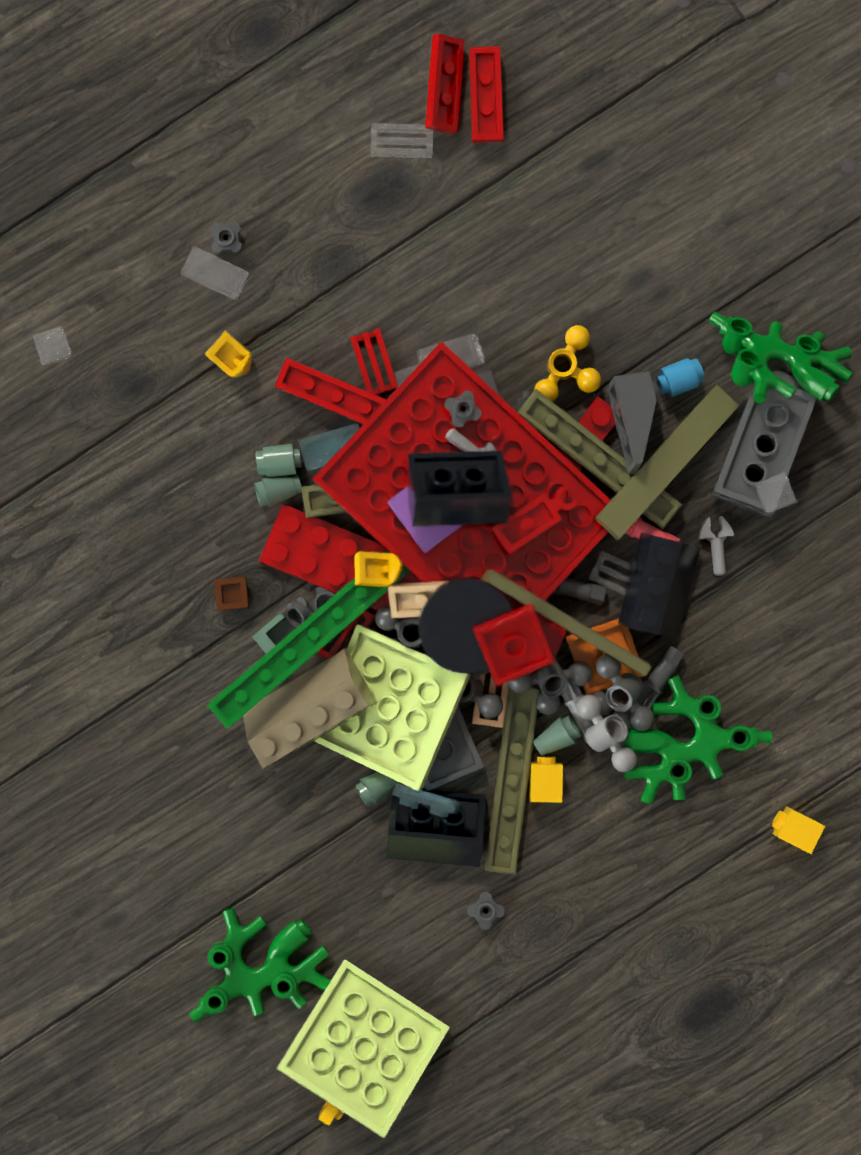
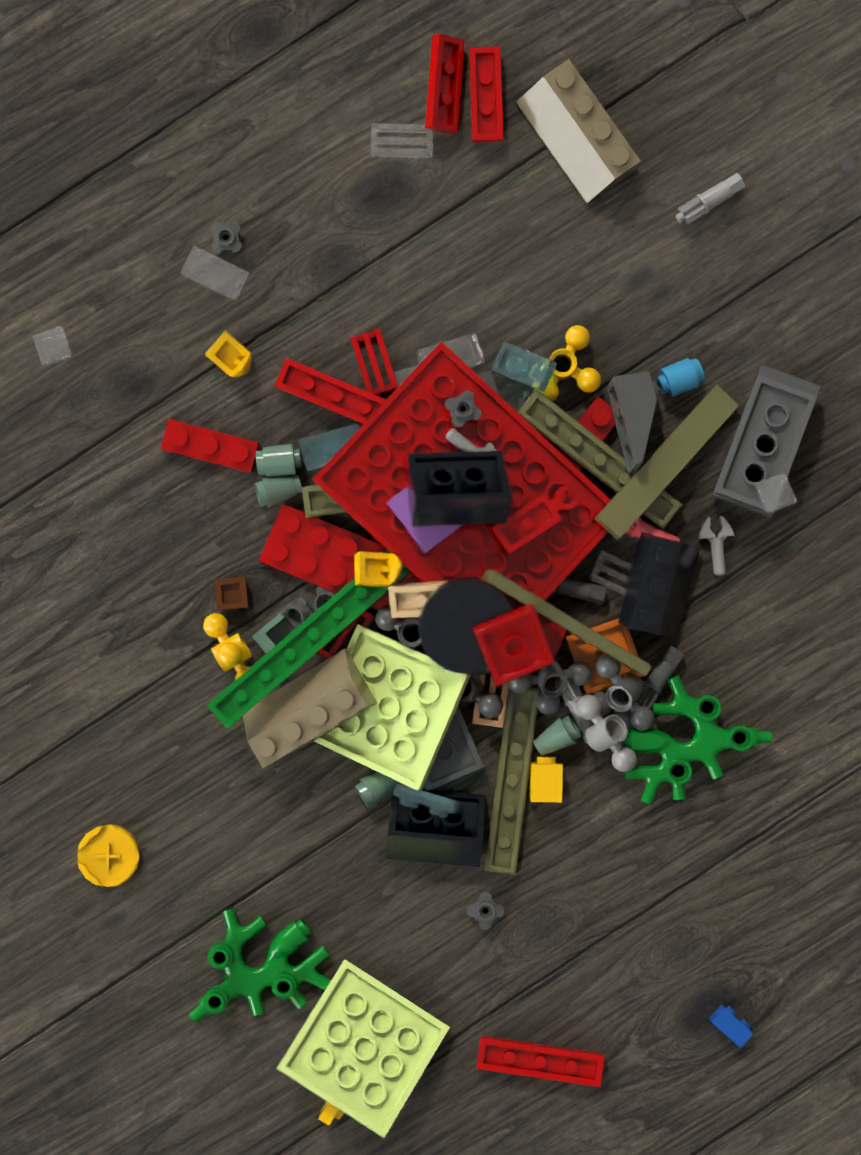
(108, 855): none -> yellow tile
(210, 446): none -> red plate
(230, 651): none -> yellow piece
(523, 366): none -> clear light blue plate
(540, 1061): none -> red plate
(578, 131): none -> dark tan slope
(710, 199): none -> light grey piece
(731, 1026): none -> blue piece
(760, 349): green plant -> none
(797, 829): yellow brick -> none

